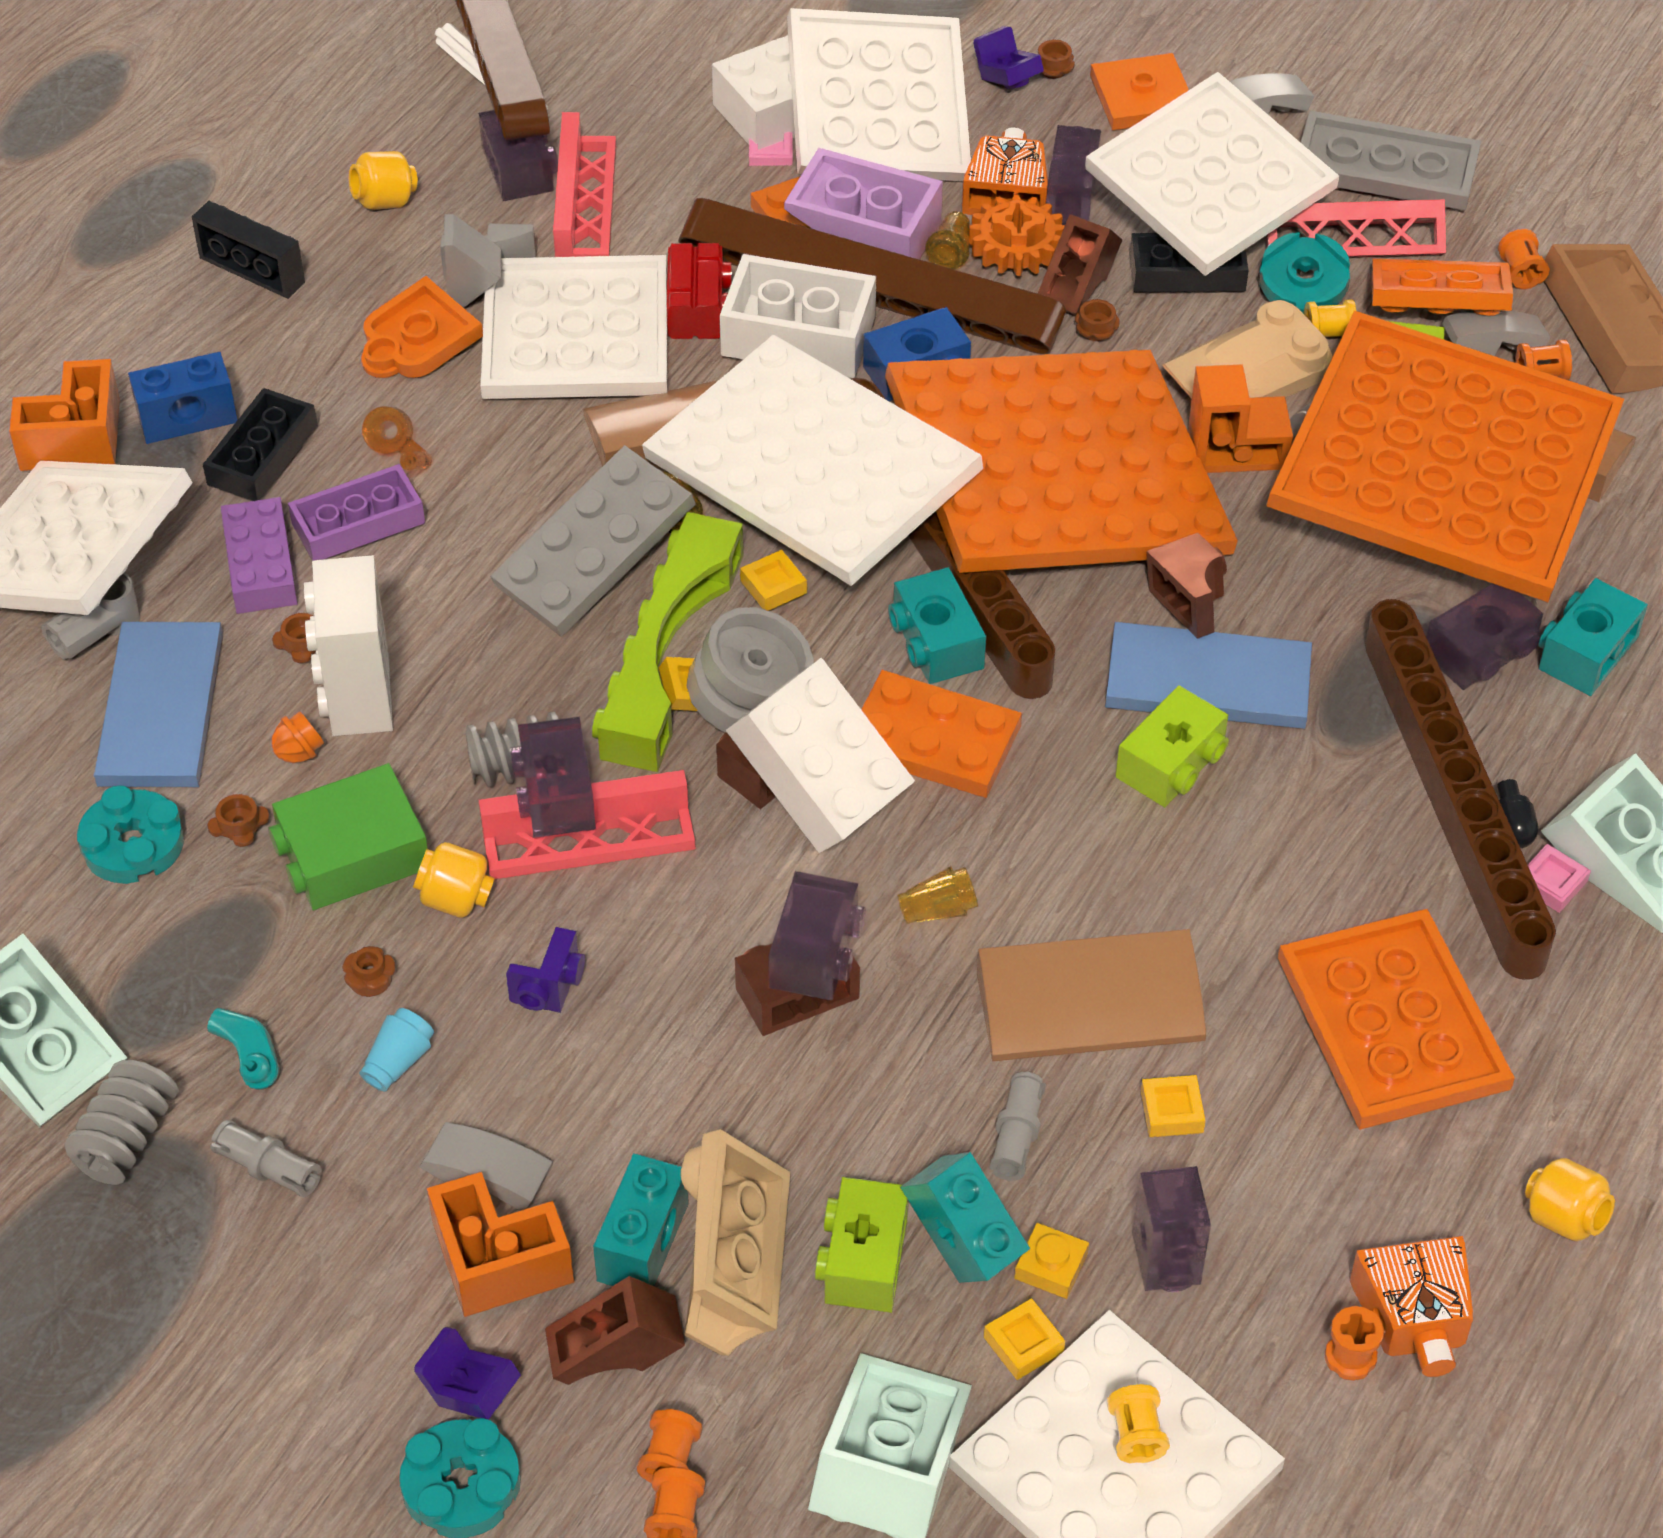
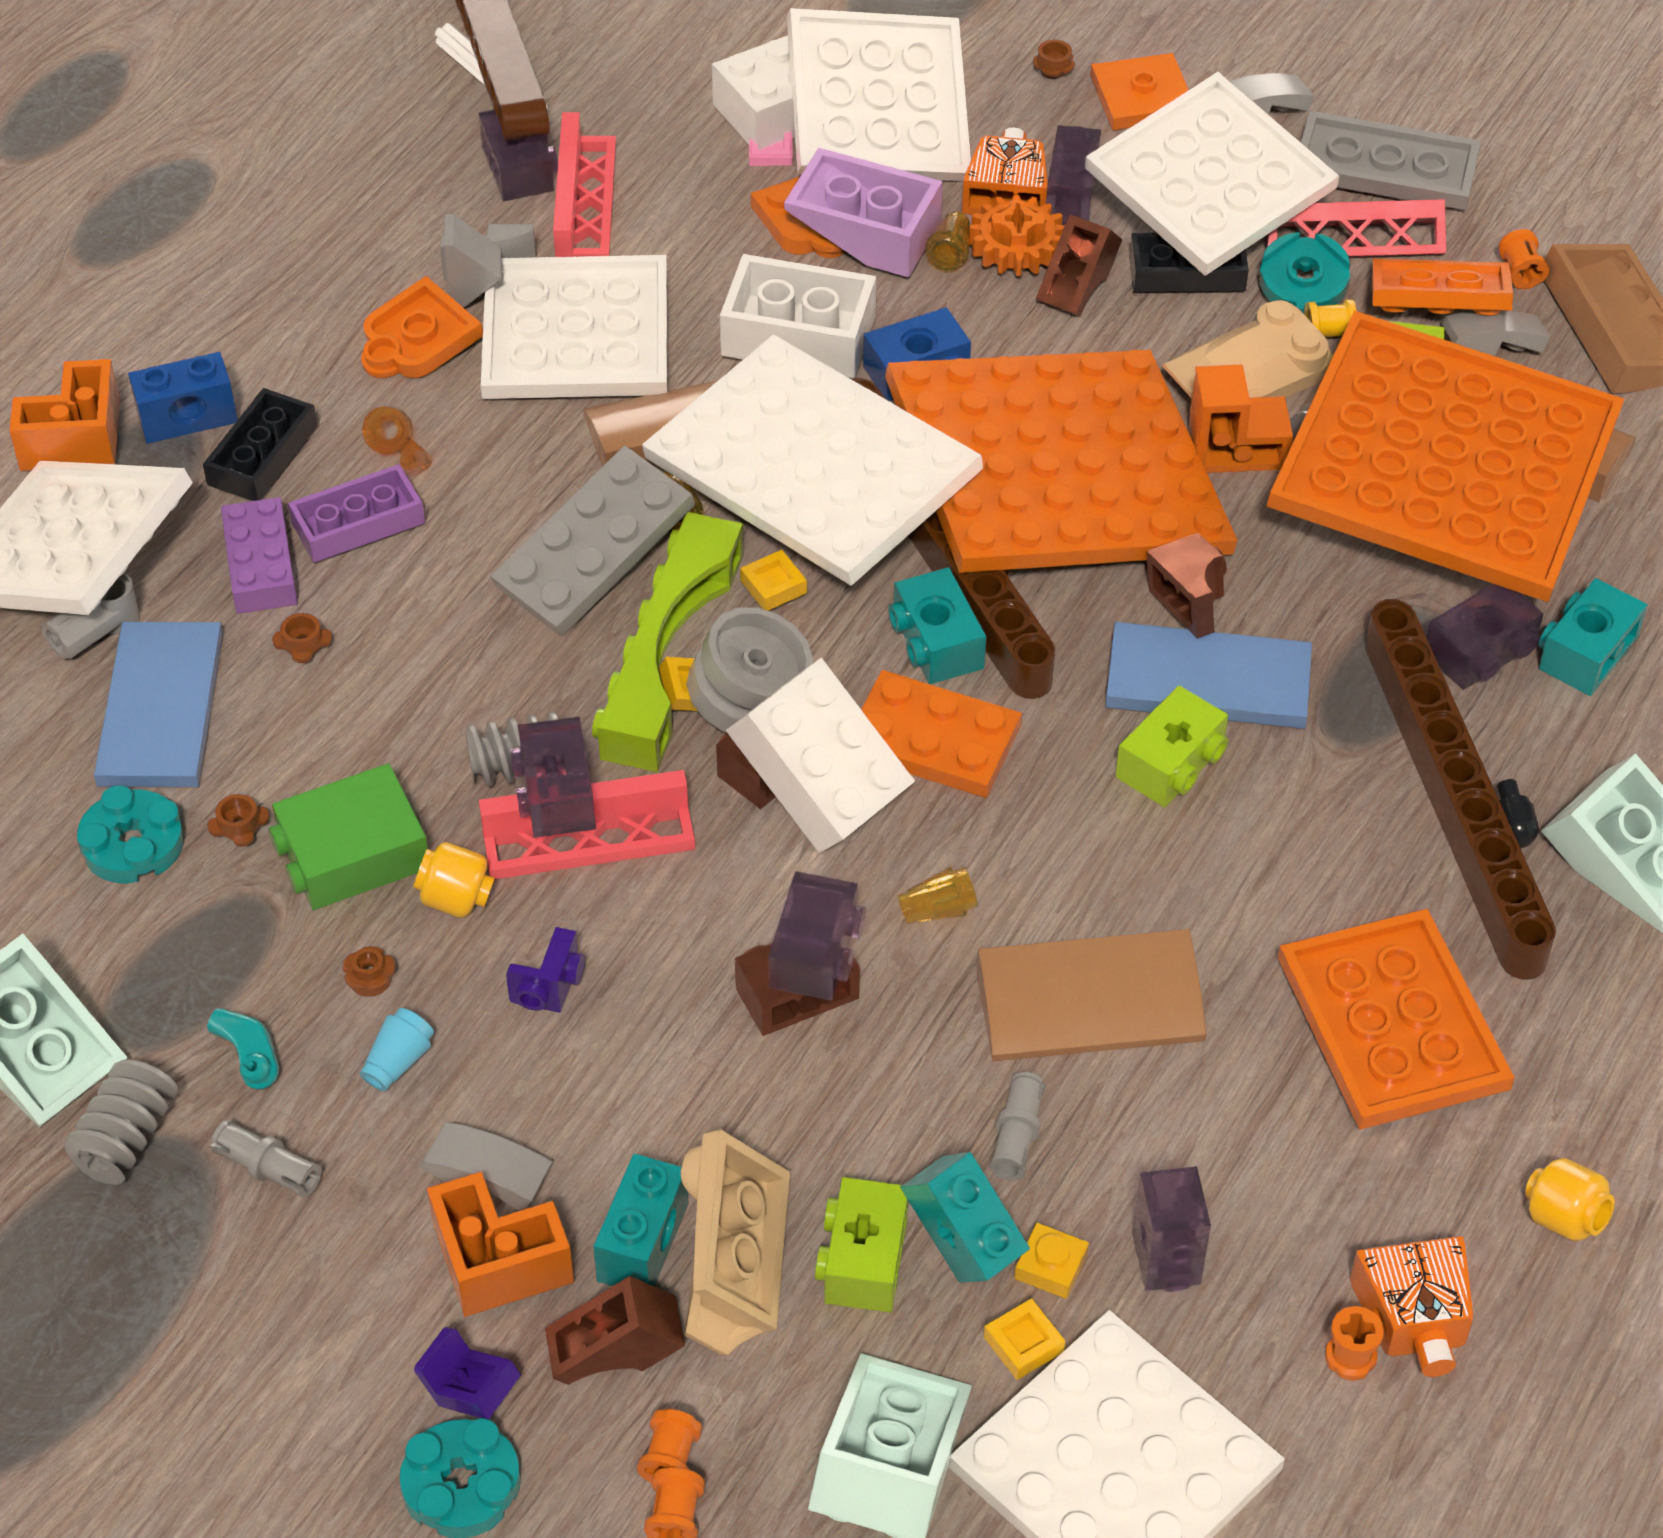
(248, 249): black piece -> none
(295, 739): orange plate -> none
(349, 645): white brick -> none
(382, 180): yellow head -> none
(696, 290): red brick -> none
(902, 282): reddish brown beam -> none
(1002, 62): dark purple bracket -> none
(1097, 320): dark orange plate -> none
(1138, 1423): yellow bush -> none
(1172, 1106): yellow plate -> none
(1557, 877): bright pink tile -> none
(1558, 354): orange bush -> none

